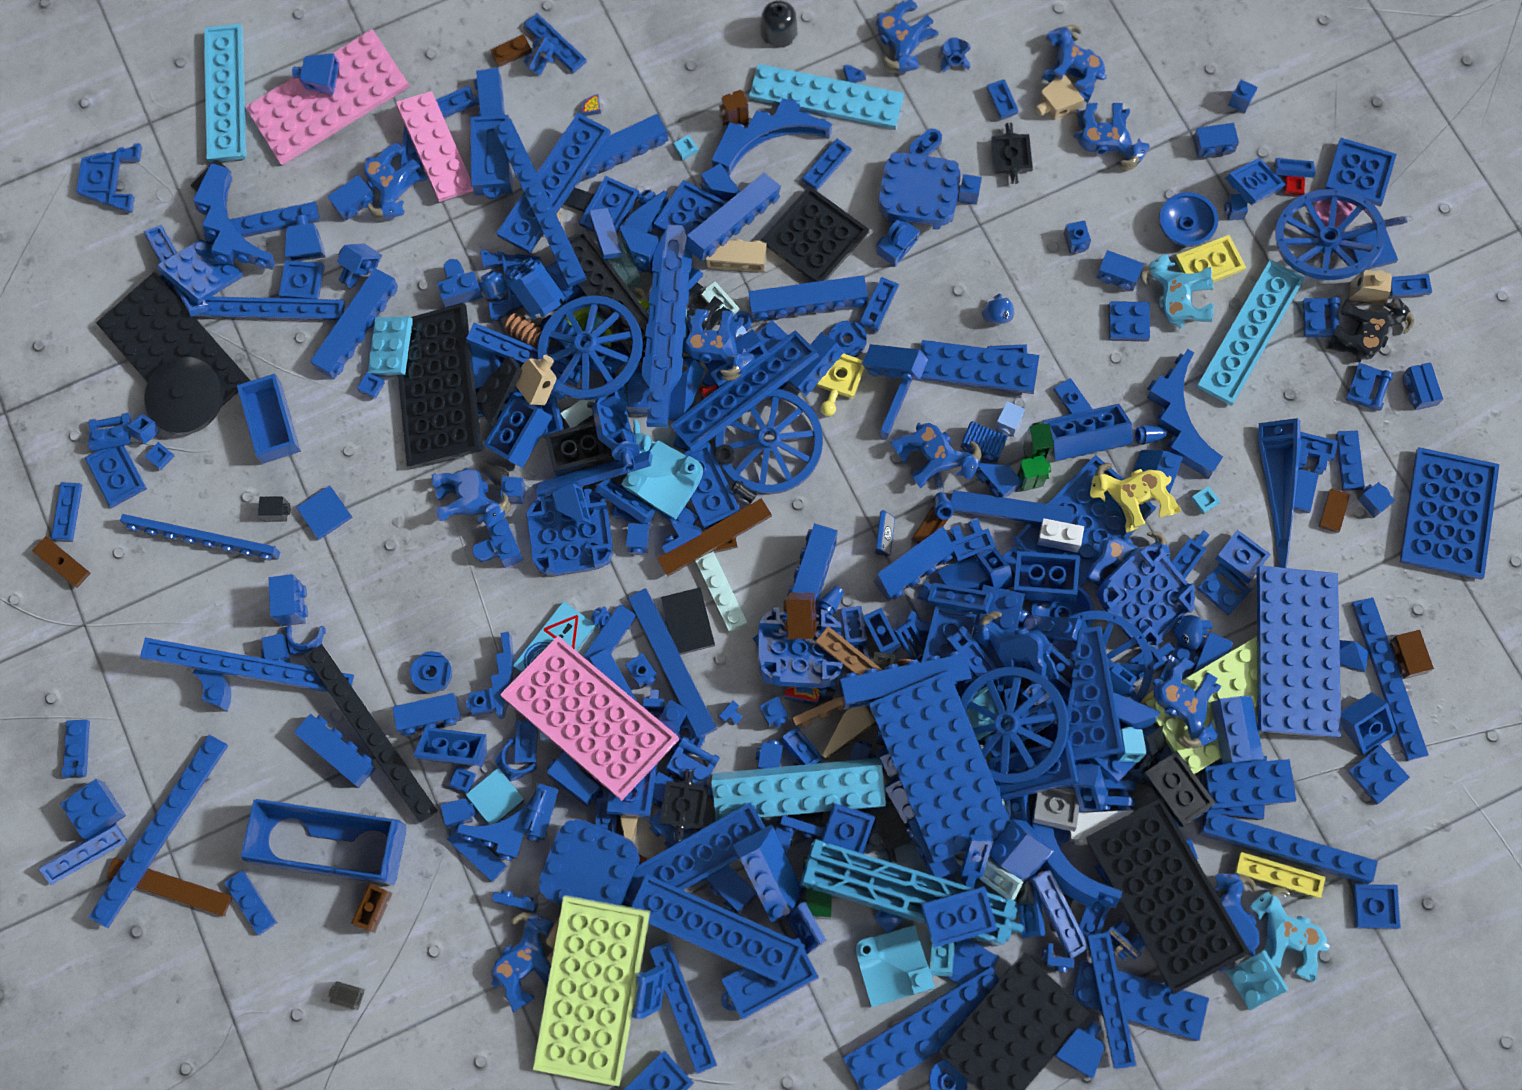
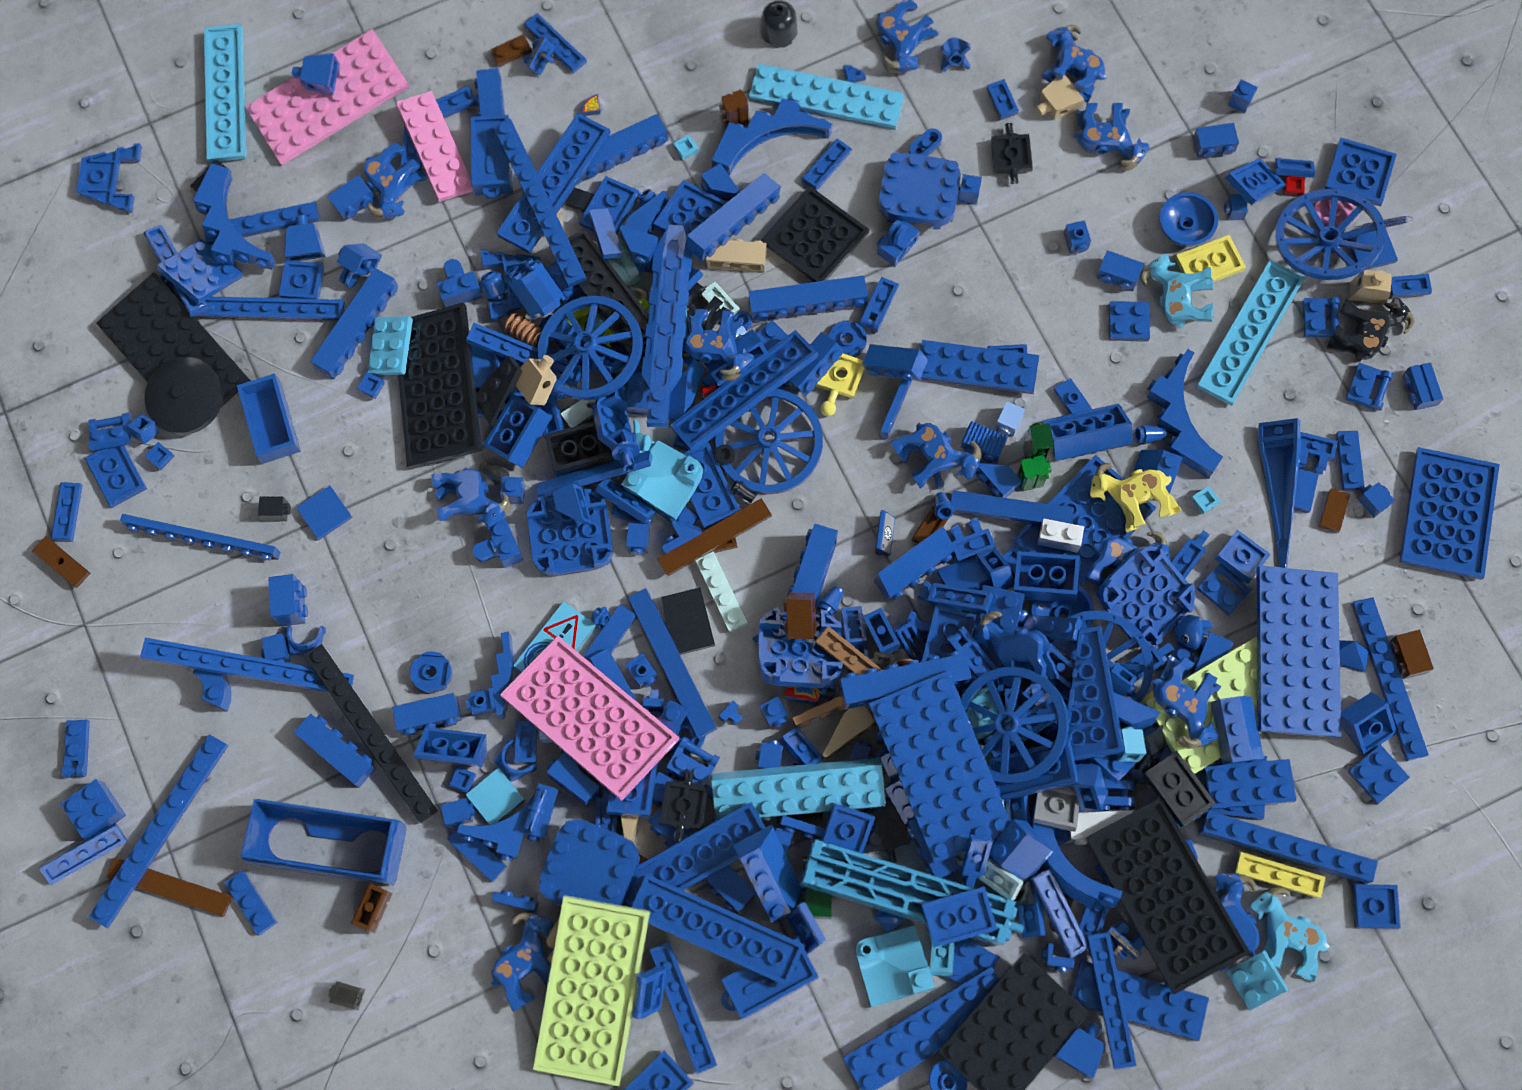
(998, 310): blue piece -> none

